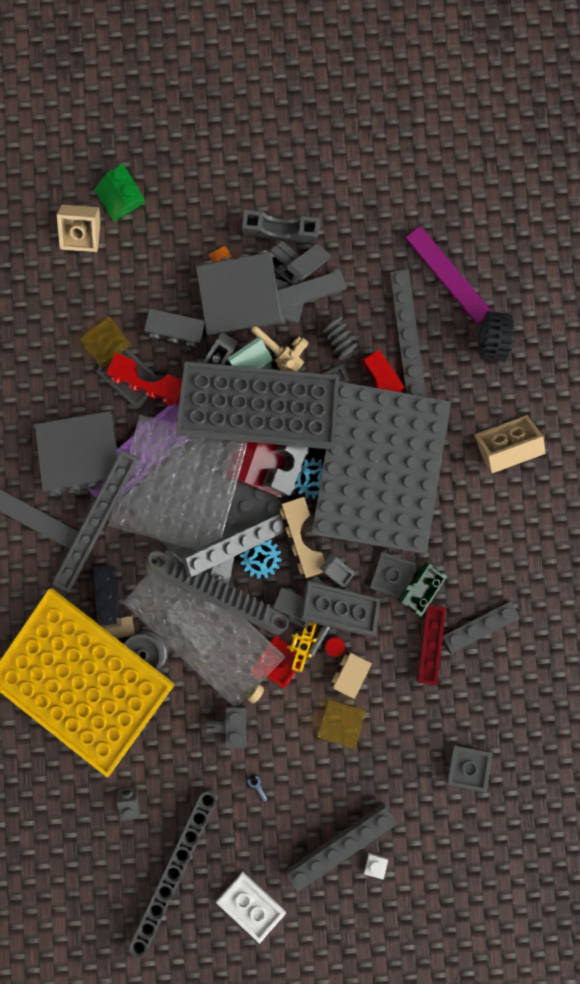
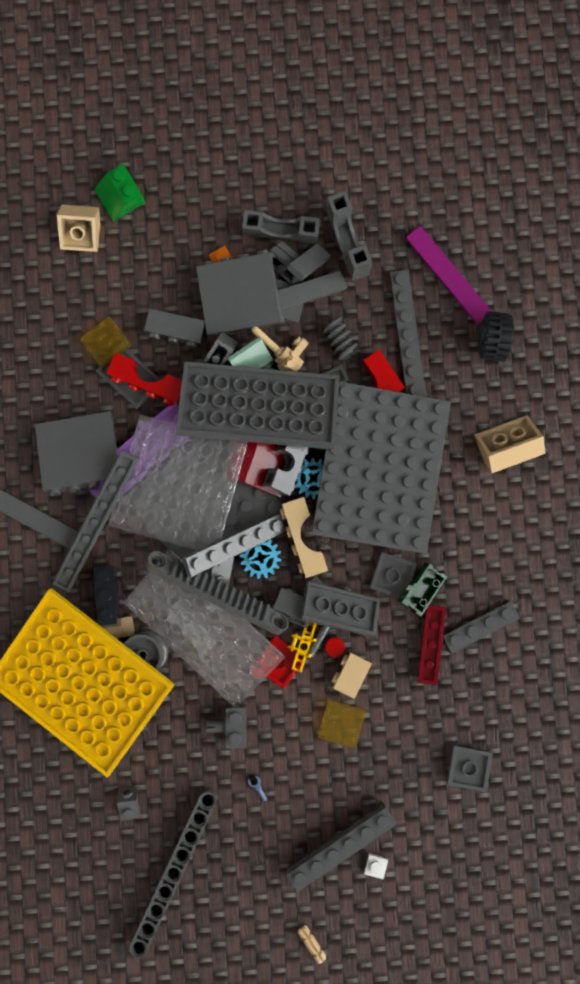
(251, 907): white tile -> none
(256, 694): tan tile -> none
(311, 944): none -> tan axle
(337, 570): dark grey tile -> none
(355, 256): none -> dark grey arch

